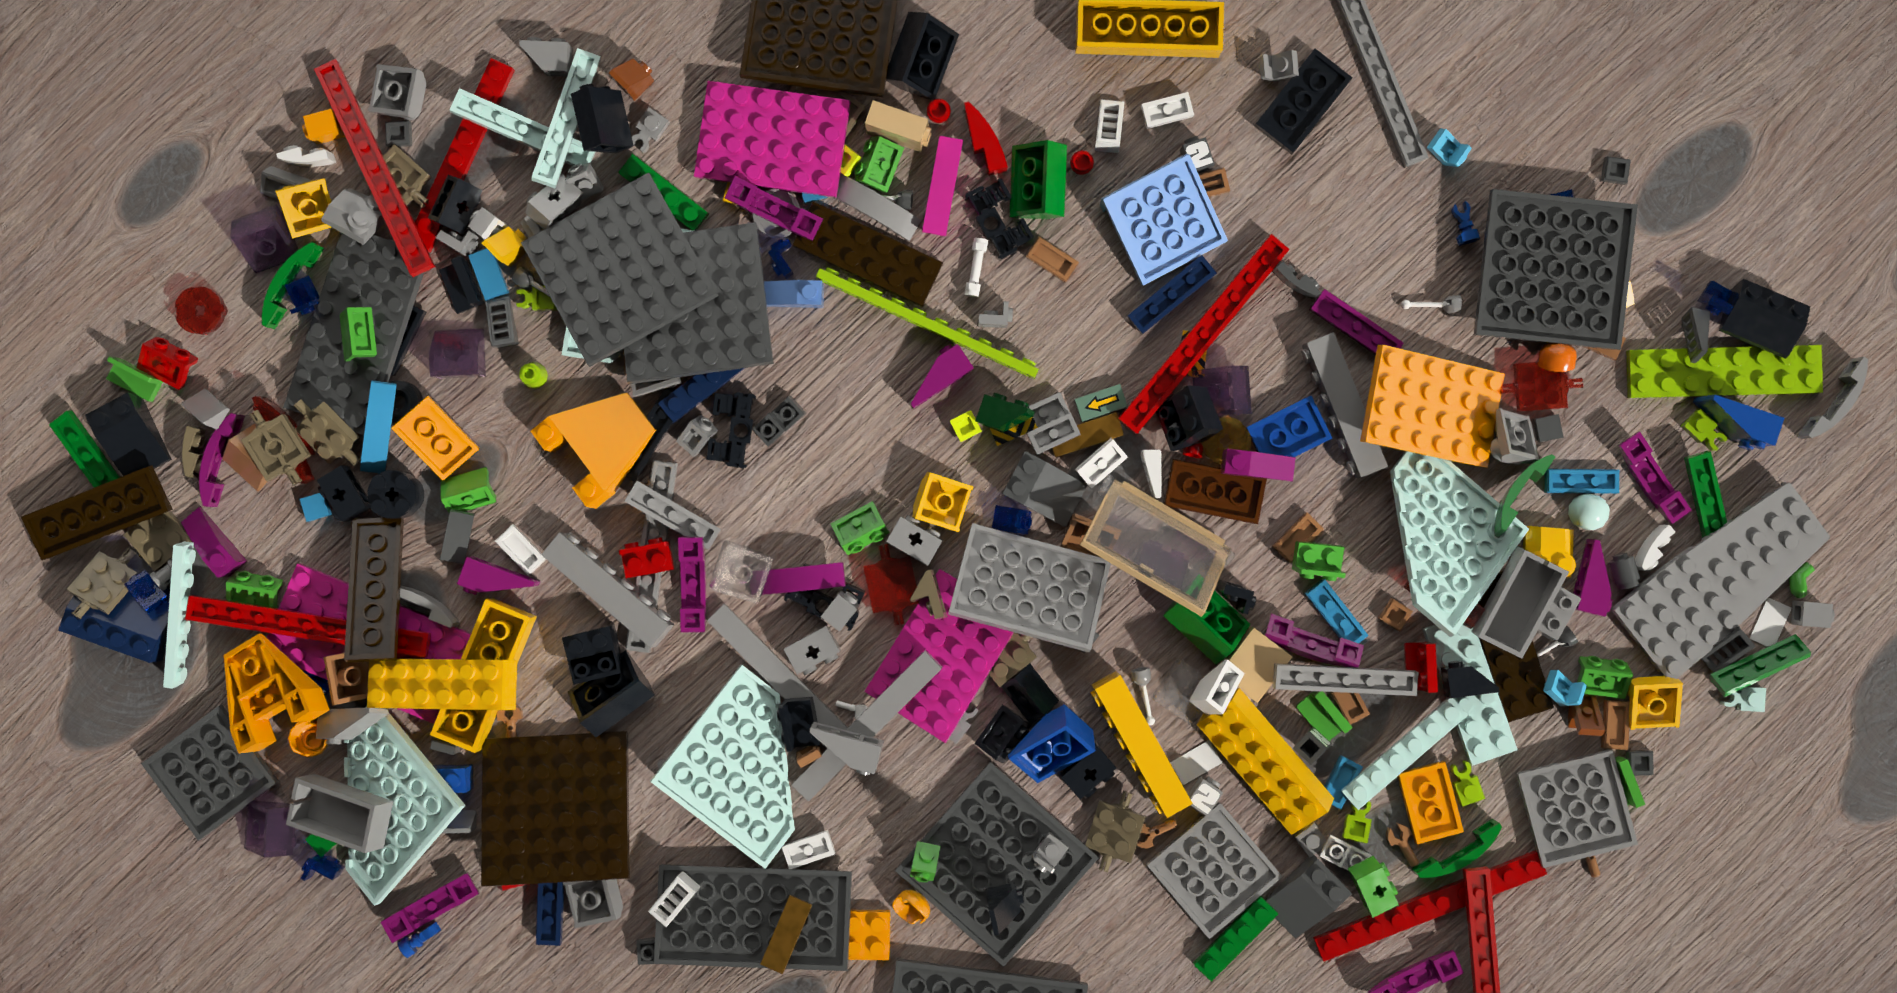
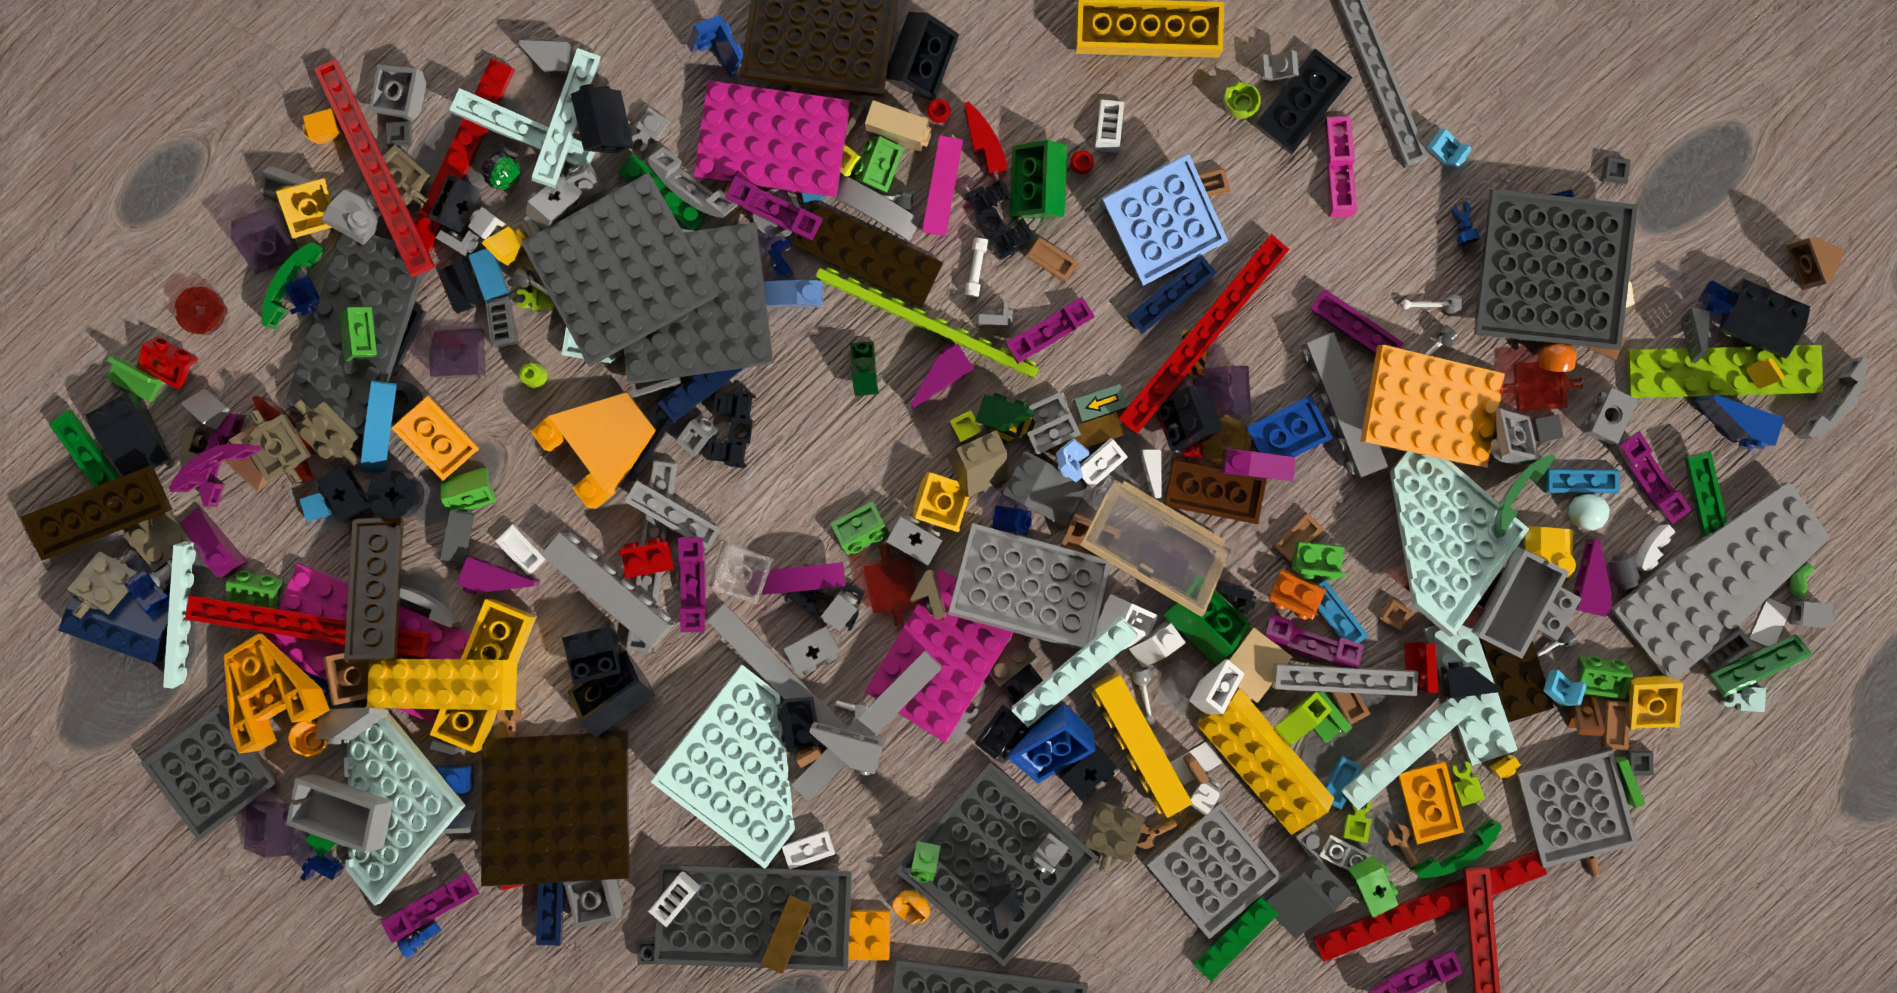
(192, 473): none -> magenta slope
(300, 157): white slope -> none
(500, 170): none -> green piece
(632, 77): dark orange slope -> none
(686, 187): none -> light grey slope
(717, 33): none -> blue bracket
(779, 421): dark grey slope -> none
(863, 368): none -> dark green slope
(980, 463): none -> dark tan slope
(1049, 330): none -> magenta slope
(1069, 459): none -> light blue bracket
(1074, 671): none -> light aqua plate
(1137, 617): none -> white slope
(1159, 644): none -> white slope
(1167, 110): white plate -> none
(1195, 768): none -> medium nougat tile
(1199, 153): brick -> none
(1241, 100): none -> lime hair
(1296, 594): none -> orange bracket
(1302, 718): none -> lime slope
(1305, 285): dark grey slope -> none
(1312, 745): dark grey brick -> none
(1340, 167): none -> dark pink slope
(1446, 337): none -> dark grey hinge
(1505, 766): none -> yellow plate
(1621, 407): none -> light grey brick
(1702, 428): lime plate -> none
(1764, 373): none -> yellow slope
(1814, 261): none -> medium nougat slope

